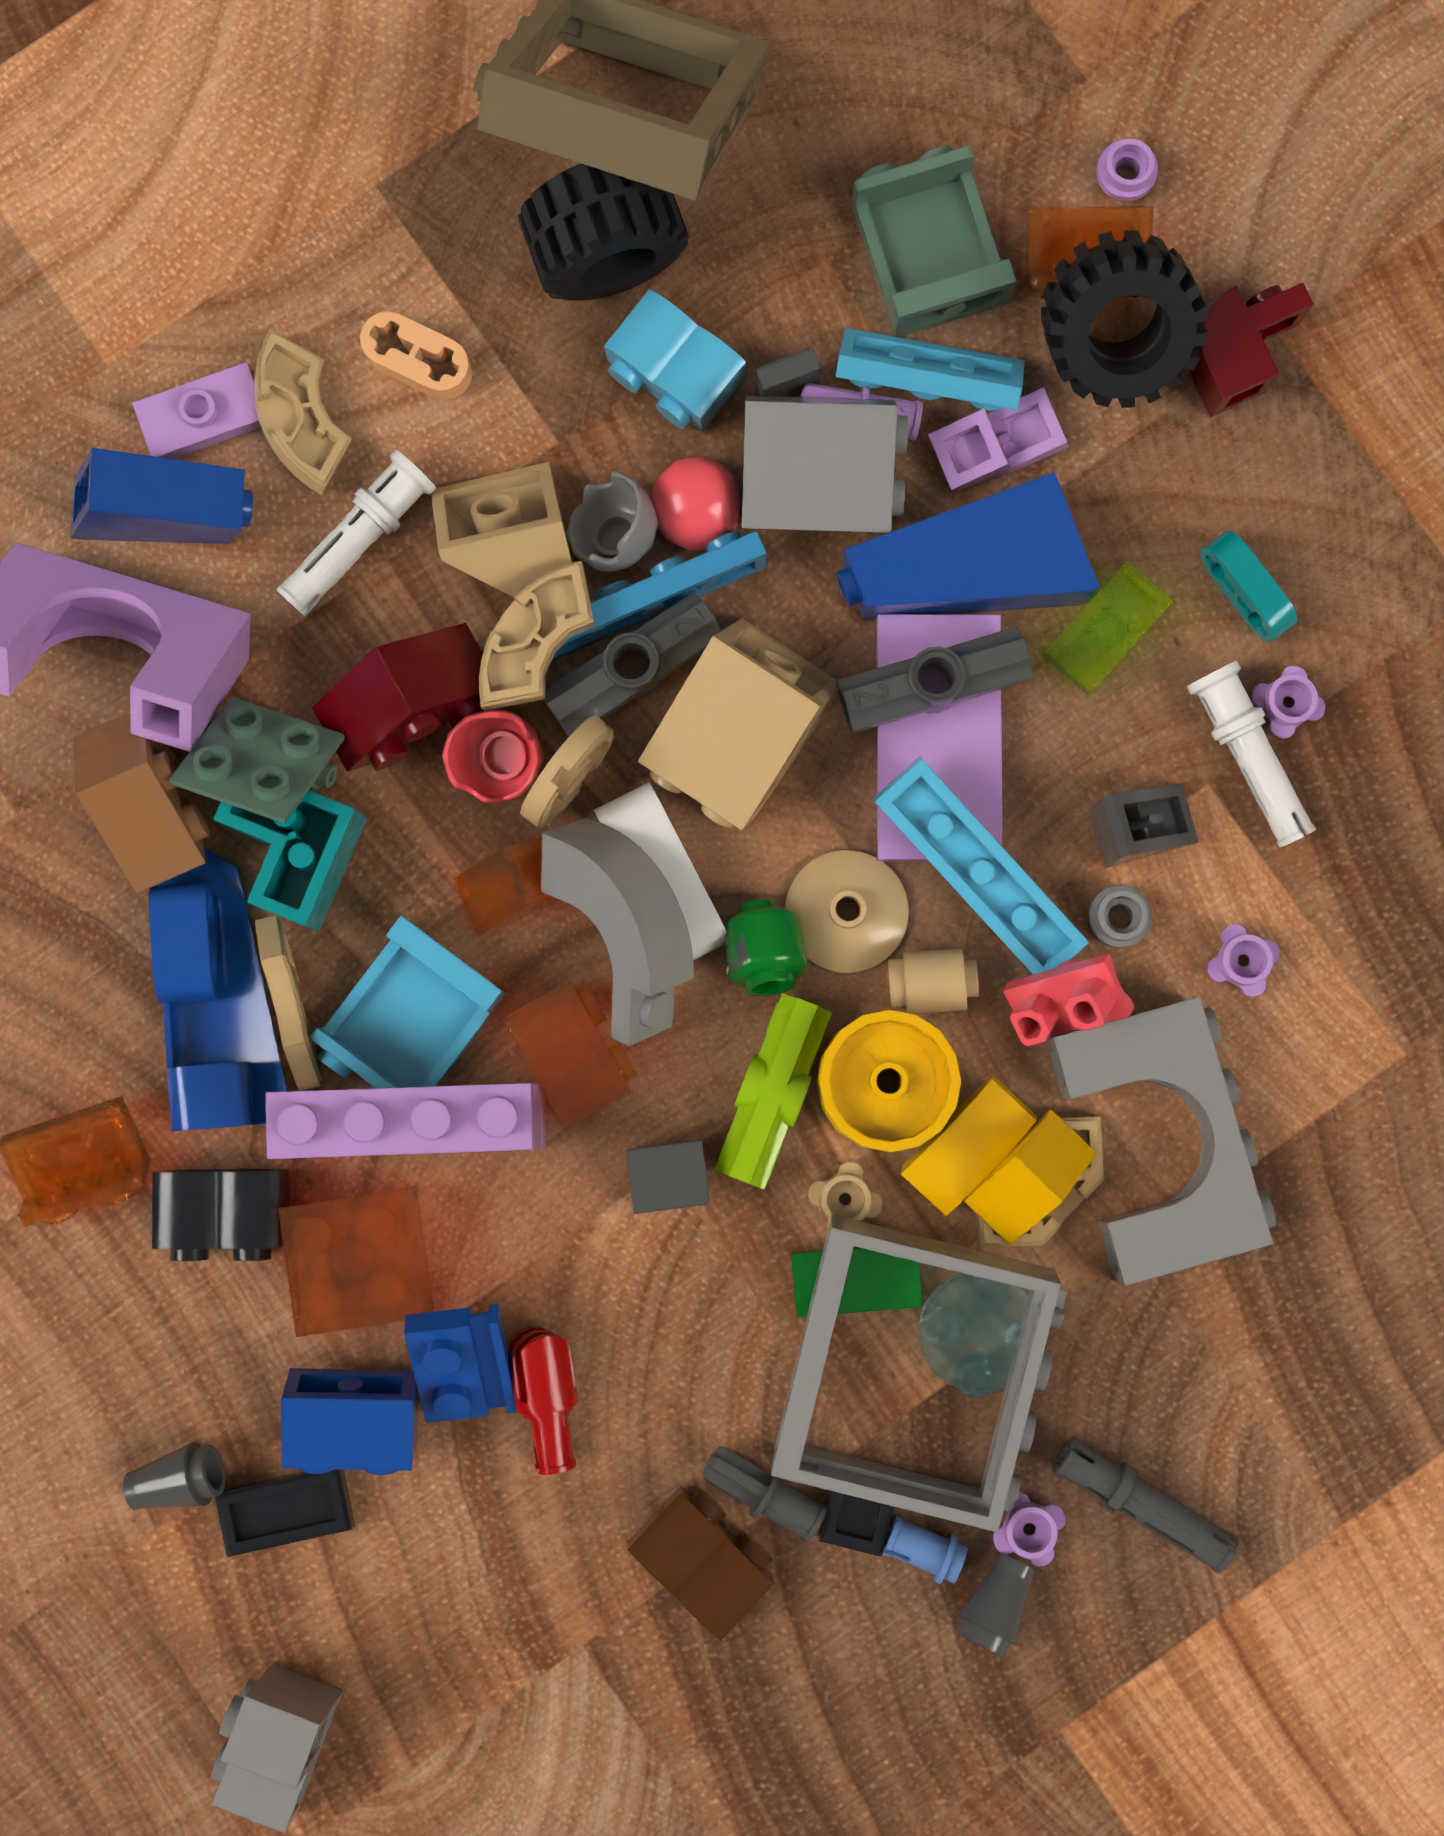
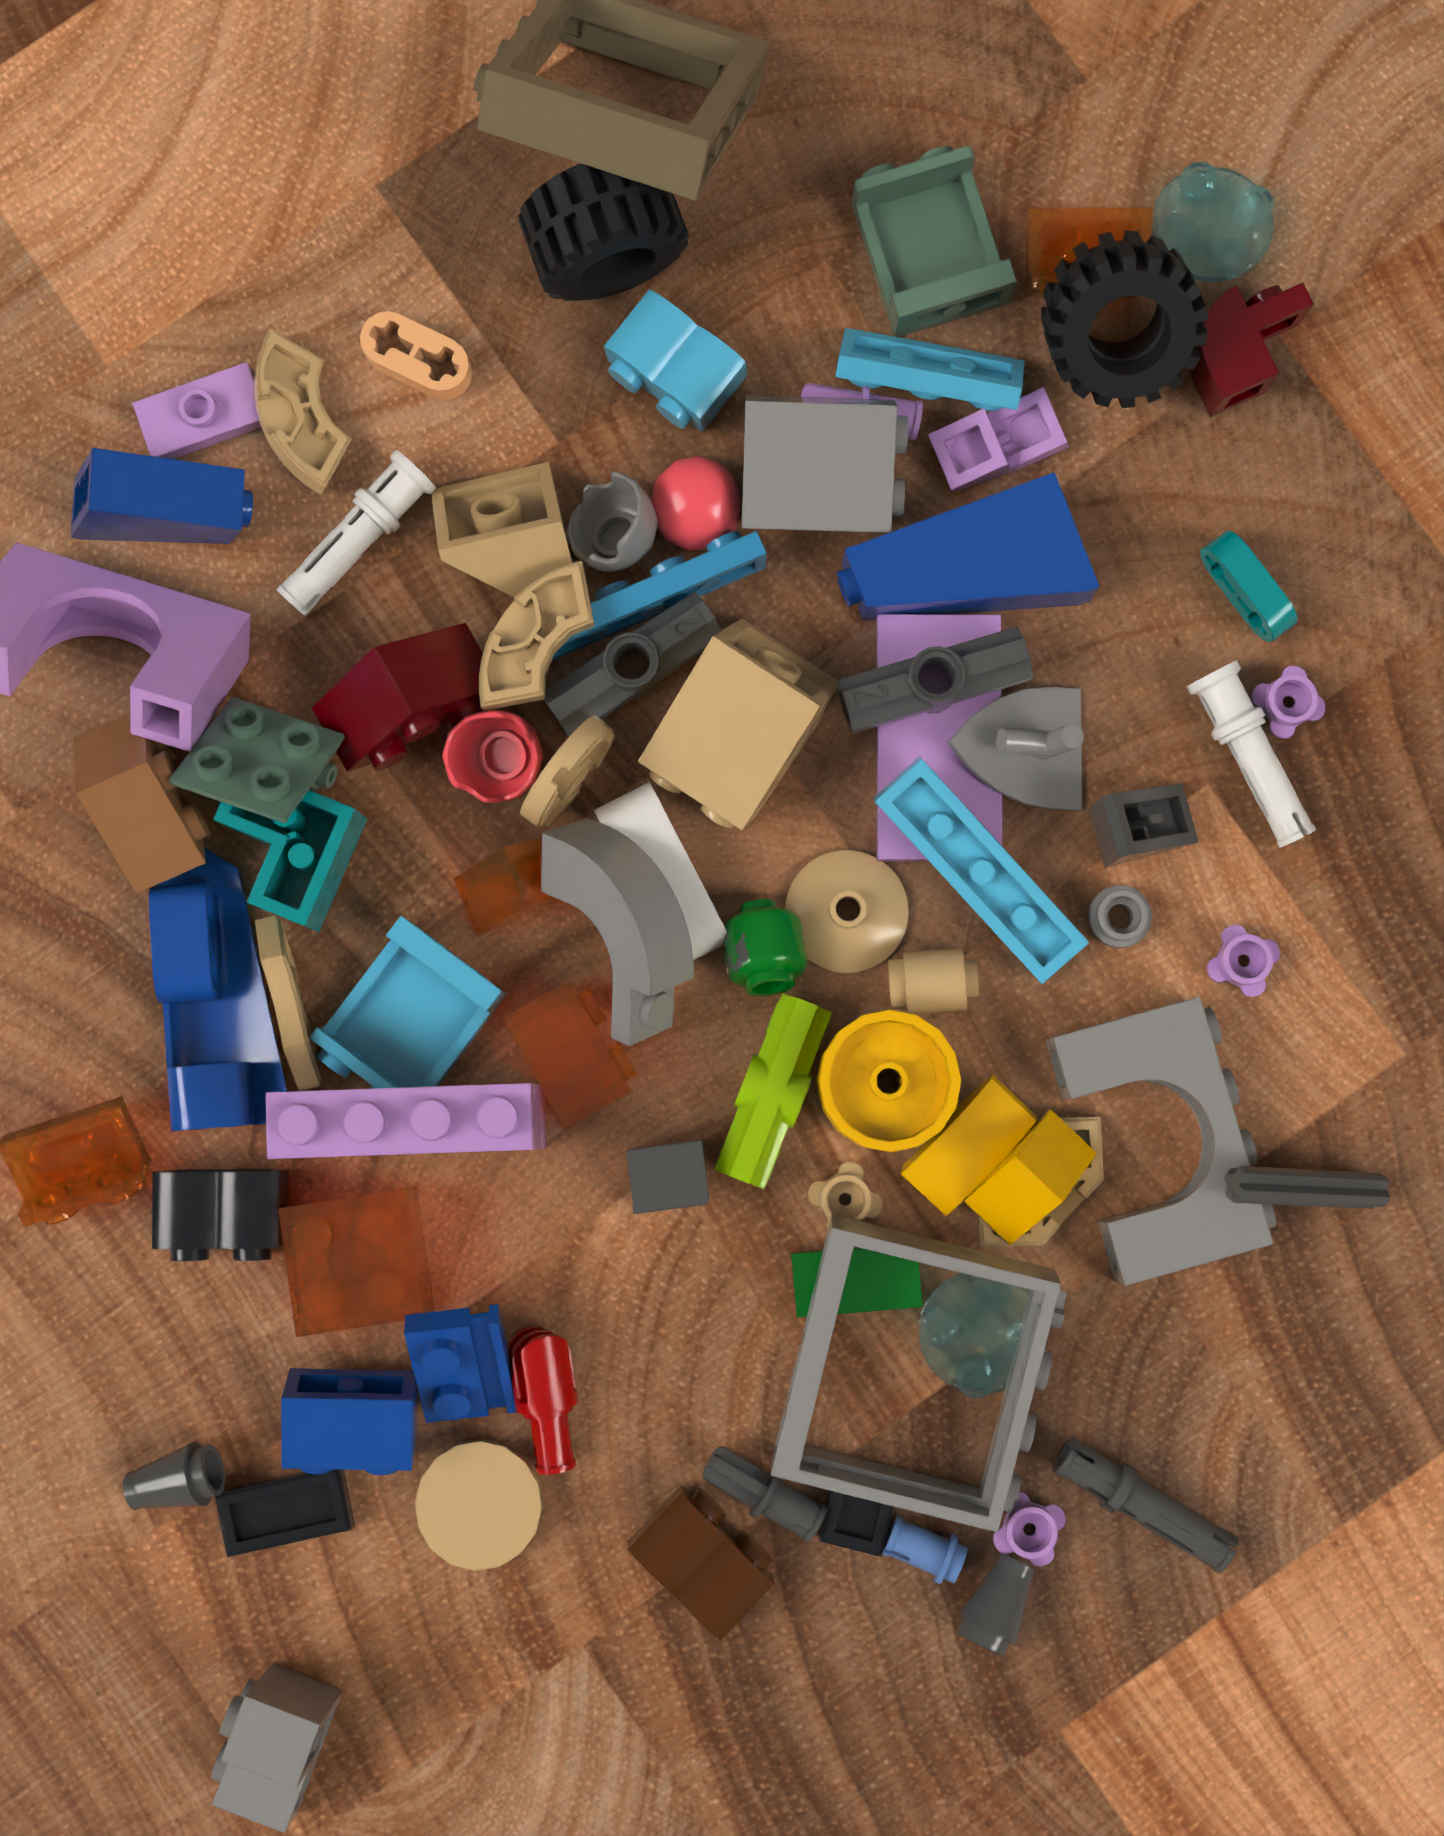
(479, 1504): none -> tan tile
(788, 375): dark grey tile -> none
(1027, 747): none -> light grey shield
(1067, 999): coral hips -> none
(1107, 628): clear neon green plate -> none
(1132, 154): lavender plate -> none
(1214, 221): none -> clear light blue dish
(1306, 1187): none -> dark grey axle

